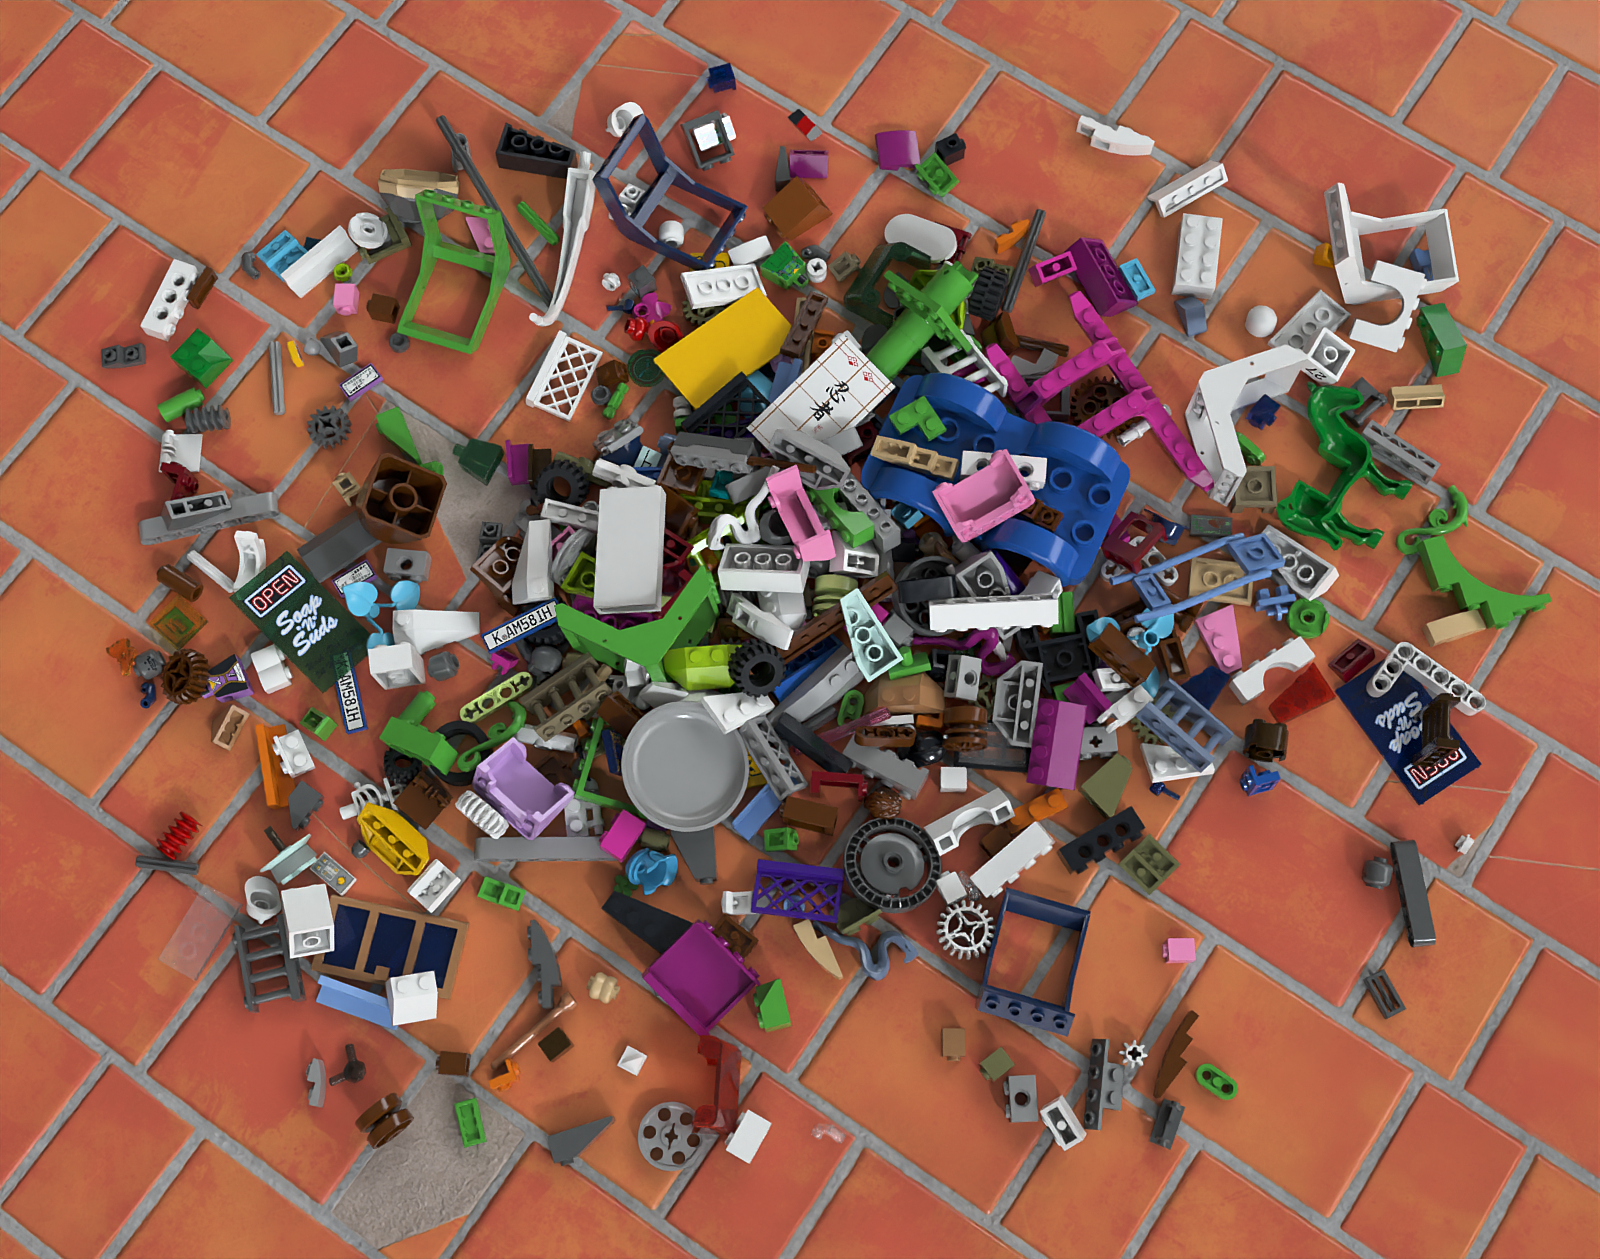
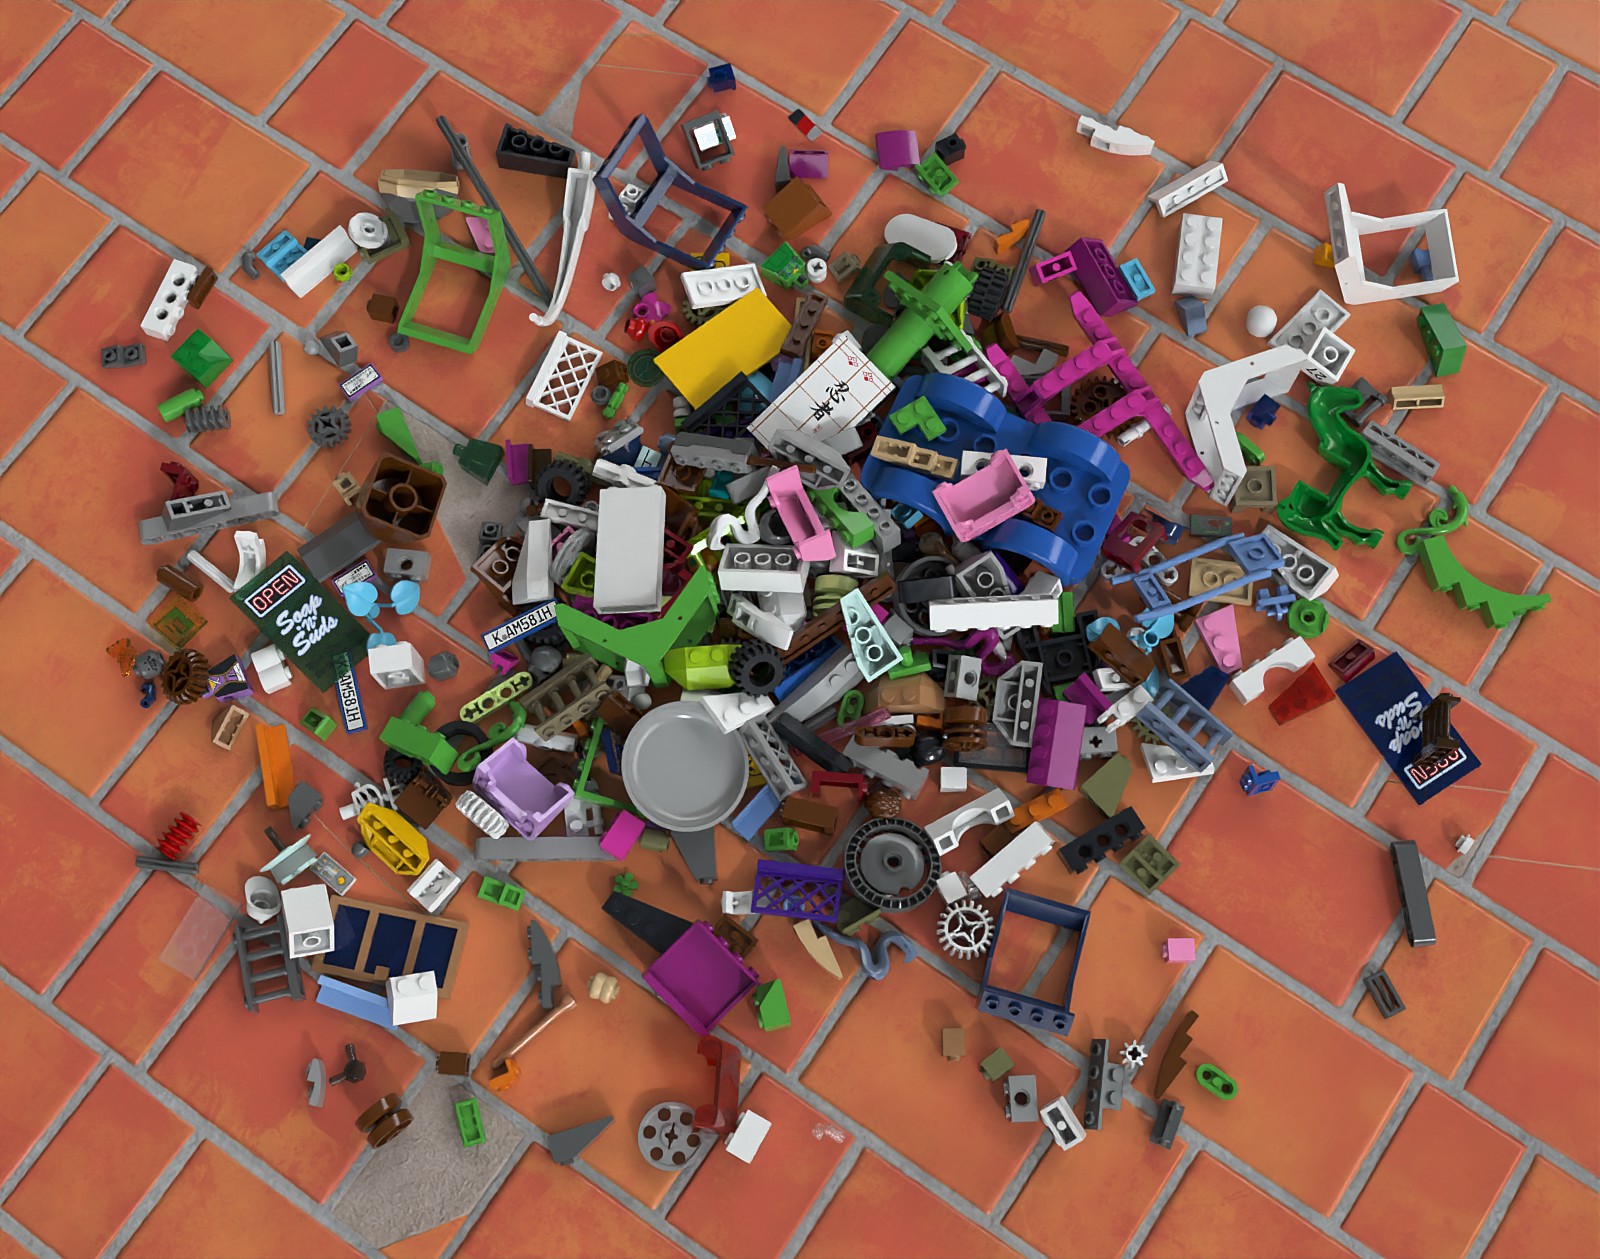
(181, 449): white hinge -> none
(294, 754): white bracket -> none
(295, 353): yellow tile -> none
(346, 299): bright pink brick -> none
(433, 628): white wedge -> none
(538, 223): bright green axle -> none
(555, 1044): dark brown panel -> none
(621, 118): white piece -> none
(626, 308): dark blue hand -> none
(632, 1060): white tile -> none
(651, 869): dark azure helmet -> none
(662, 693): white slope -> none
(671, 233): white head -> none
(751, 251): white slope -> none
(1125, 616): reddish brown slope -> none
(1158, 787): clear blue hand -> none
(1266, 741): dark brown brick -> none
(1377, 873): dark grey head -> none
(1408, 285): white arch -> none
(1424, 676): white beam -> none
(1453, 627): tan slope -> none

